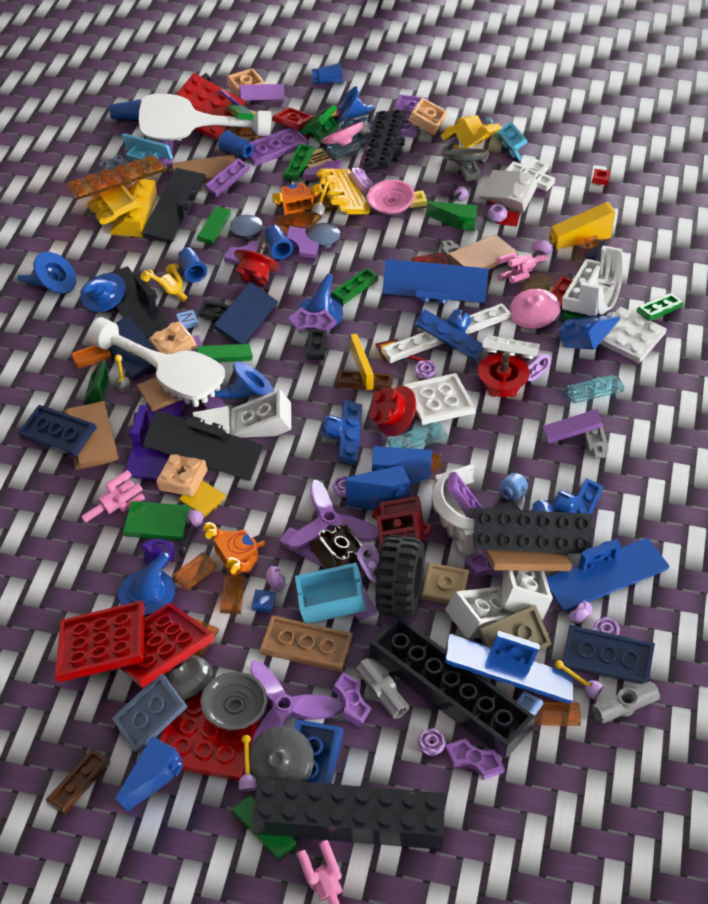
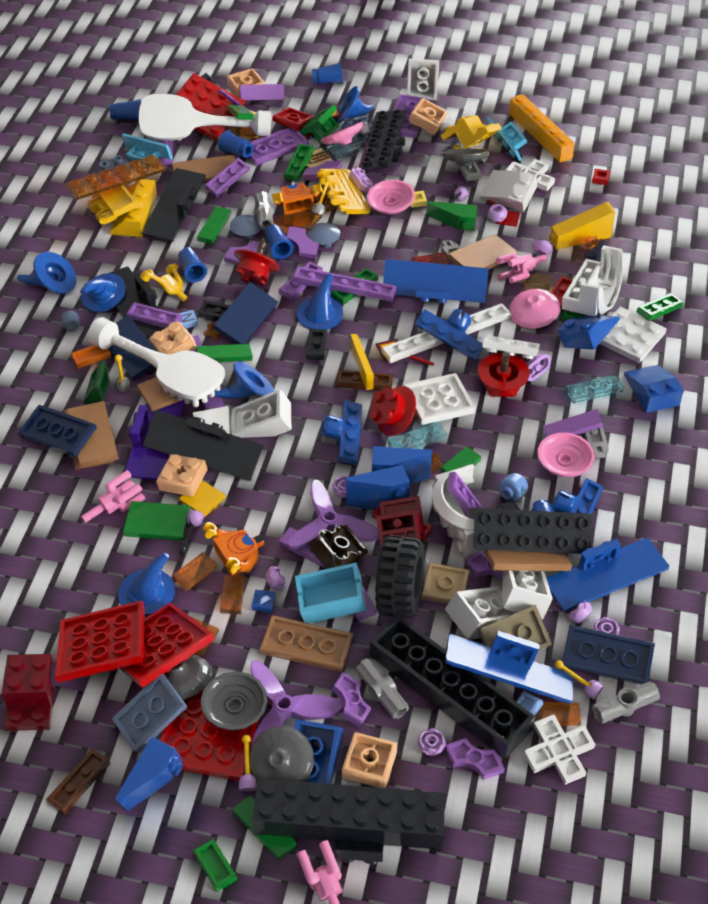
(28, 692): none -> dark red bracket
(70, 320): none -> sand blue piece
(152, 315): none -> medium lavender tile
(152, 552): dark purple hair -> none
(210, 331): none -> clear orange plate
(215, 865): none -> green tile
(263, 210): none -> light grey piece
(291, 289): none -> medium lavender tile
(305, 320): medium lavender tile -> none
(346, 284): none -> medium lavender tile
(360, 751): none -> light nougat brick
(368, 852): none -> black plate
(370, 563): lavender plate -> none
(423, 78): none -> white slope
(425, 370): lavender plate -> none
(463, 458): none -> green tile
(541, 128): none -> light orange brick
(559, 749): none -> white plate
(566, 454): none -> bright pink hat
(655, 388): none -> blue slope

